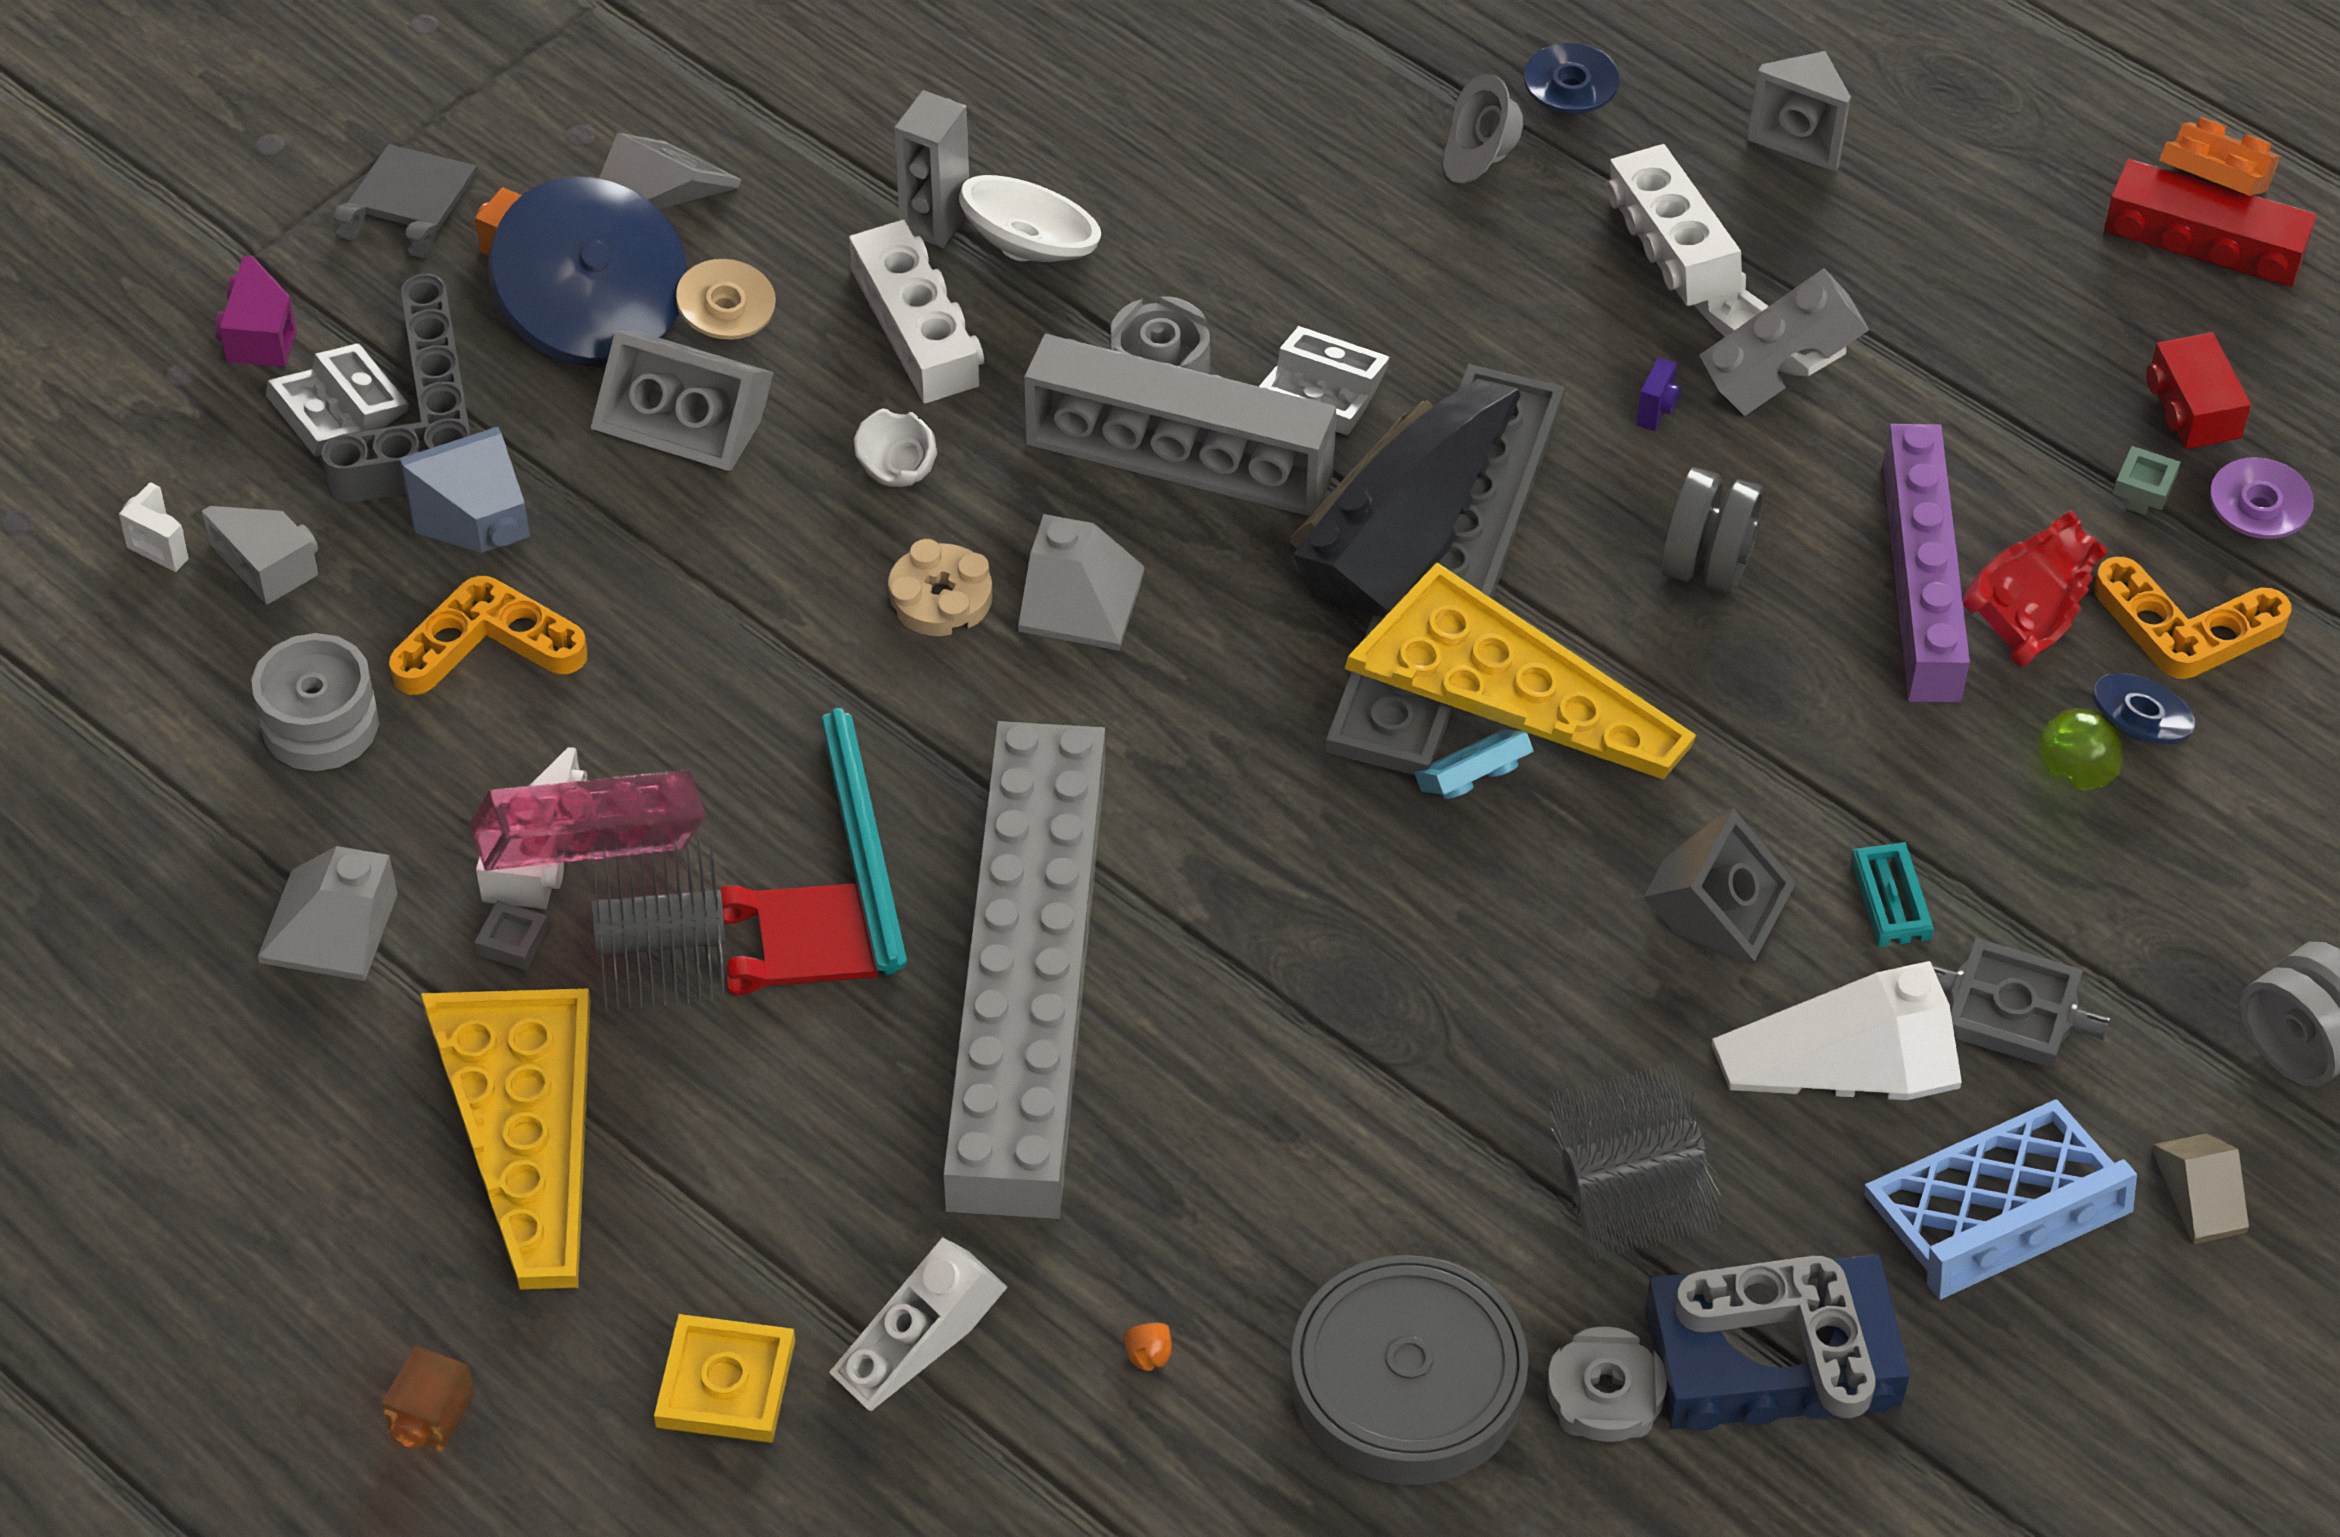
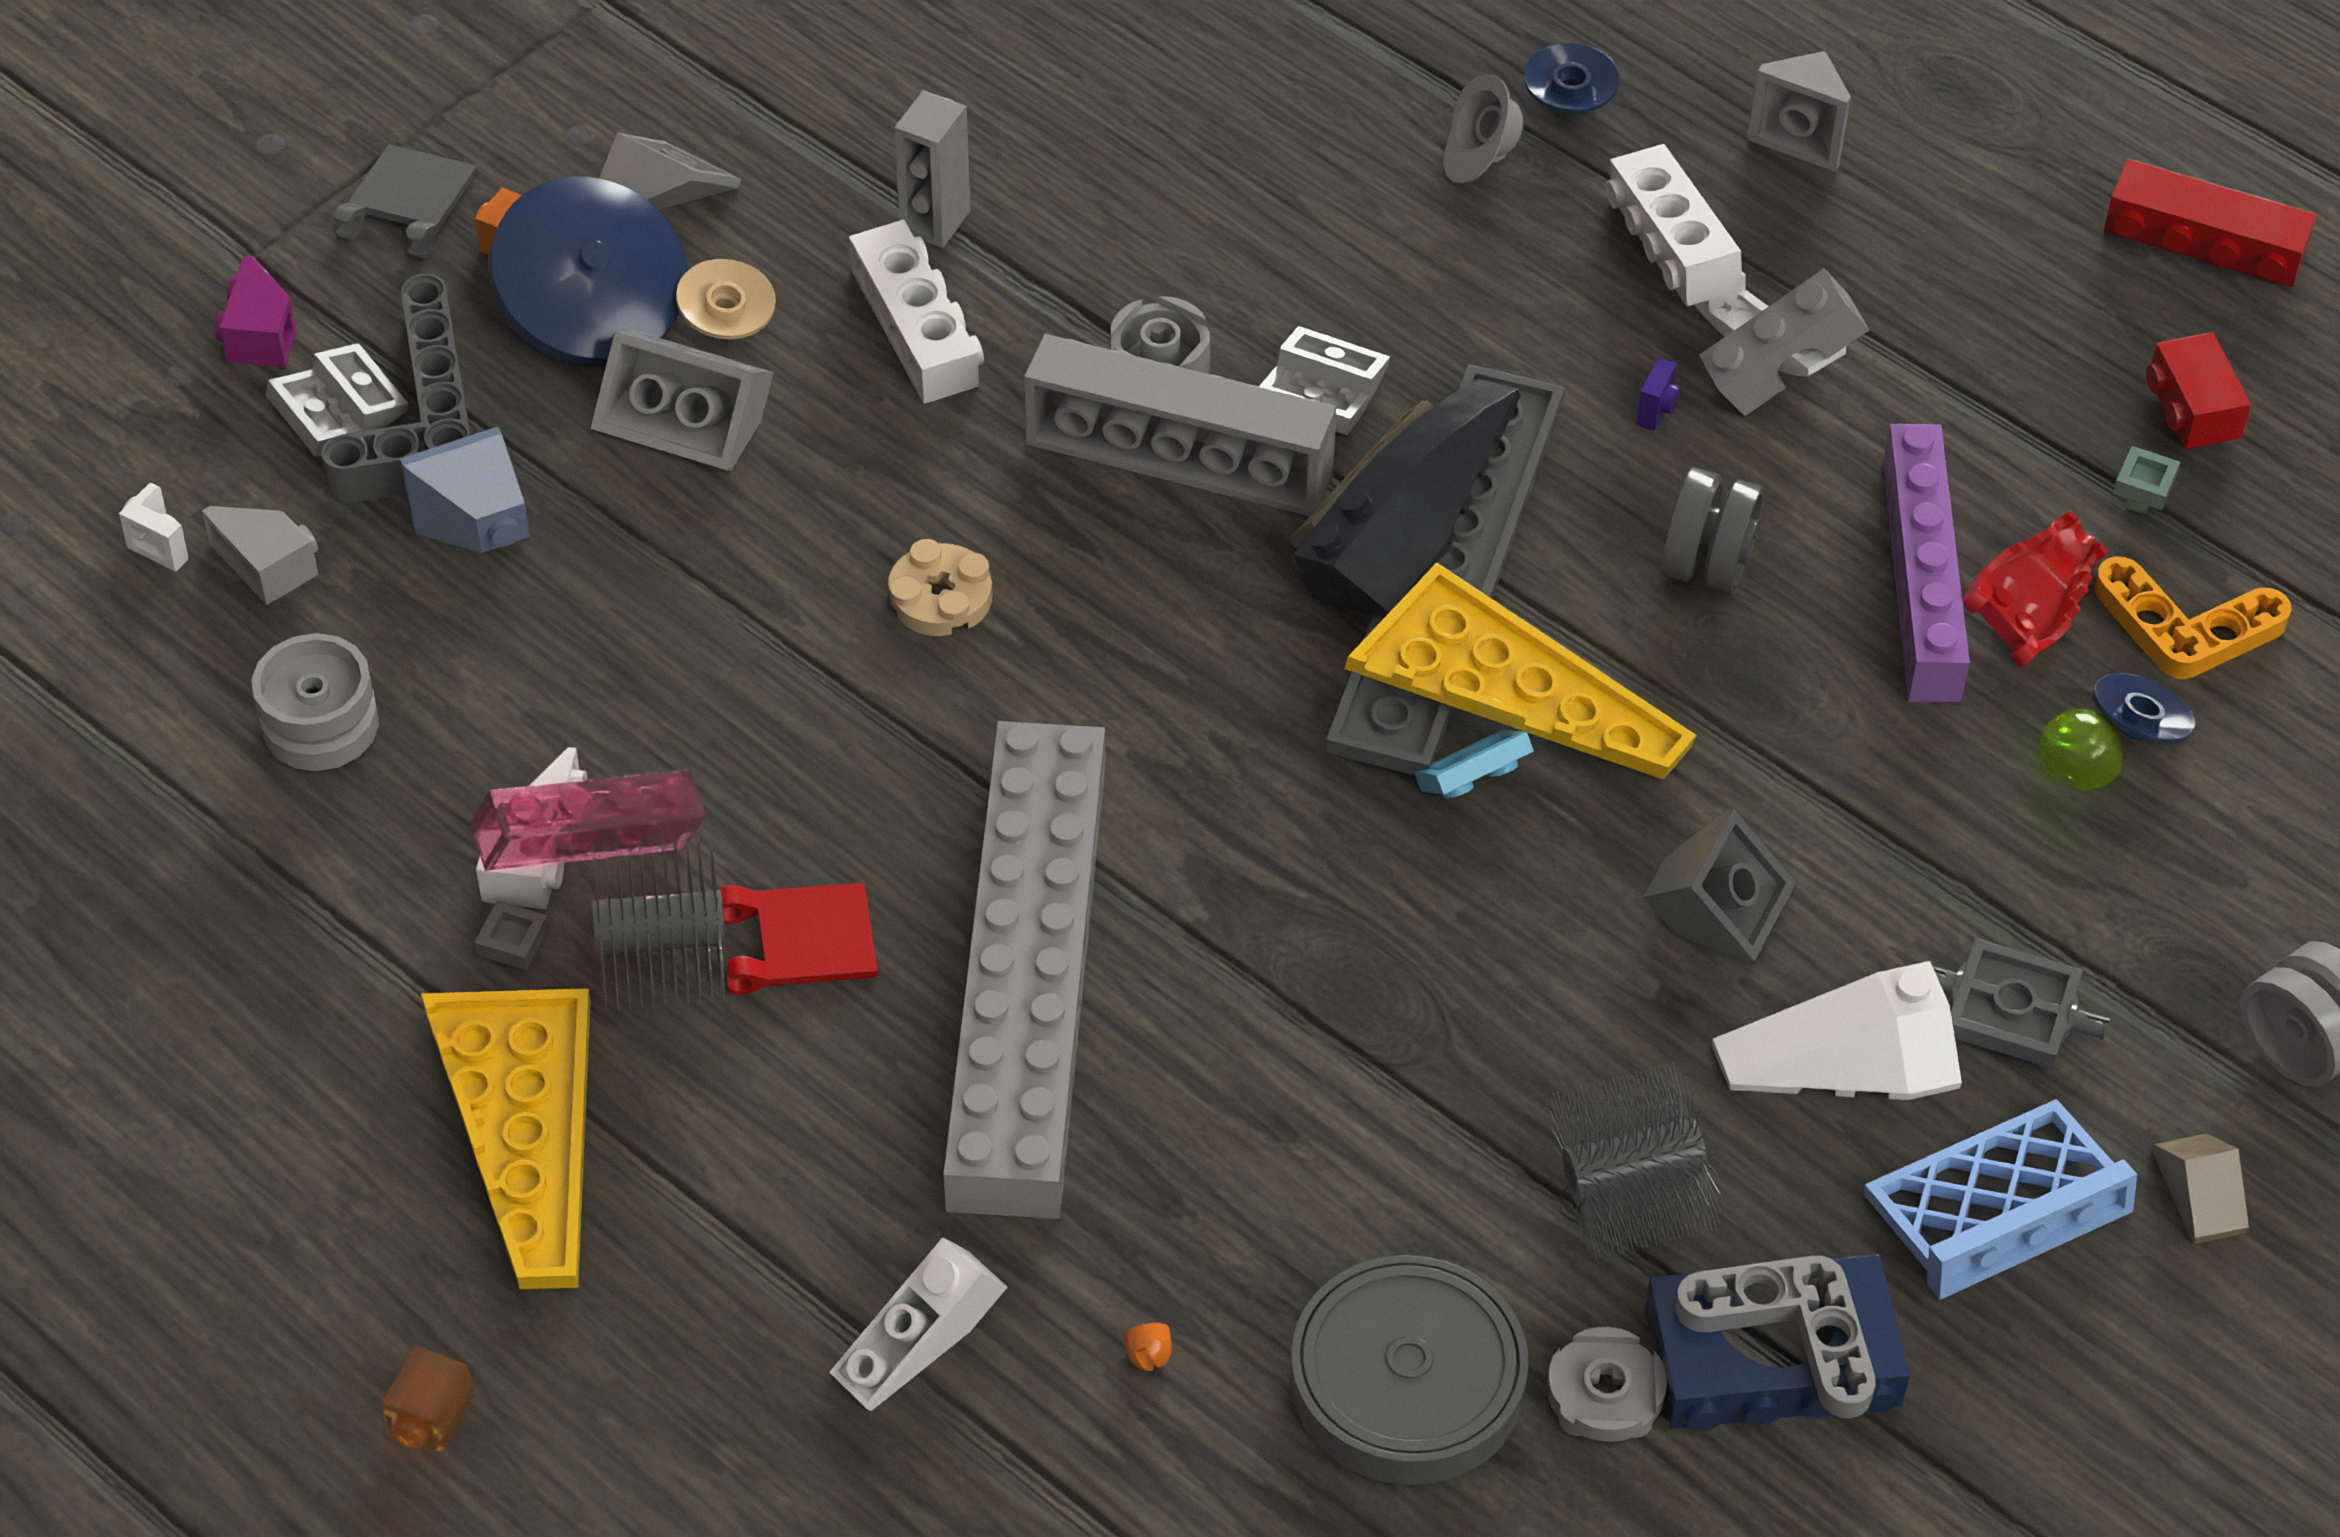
(332, 914): light grey slope -> none
(489, 620): light orange beam -> none
(725, 1378): yellow plate -> none
(863, 842): teal axle -> none
(895, 448): white hair -> none
(1028, 219): white dish -> none
(1079, 585): light grey slope -> none
(1900, 929): teal tile -> none
(2222, 159): orange plate -> none
(2261, 498): medium lavender dish -> none

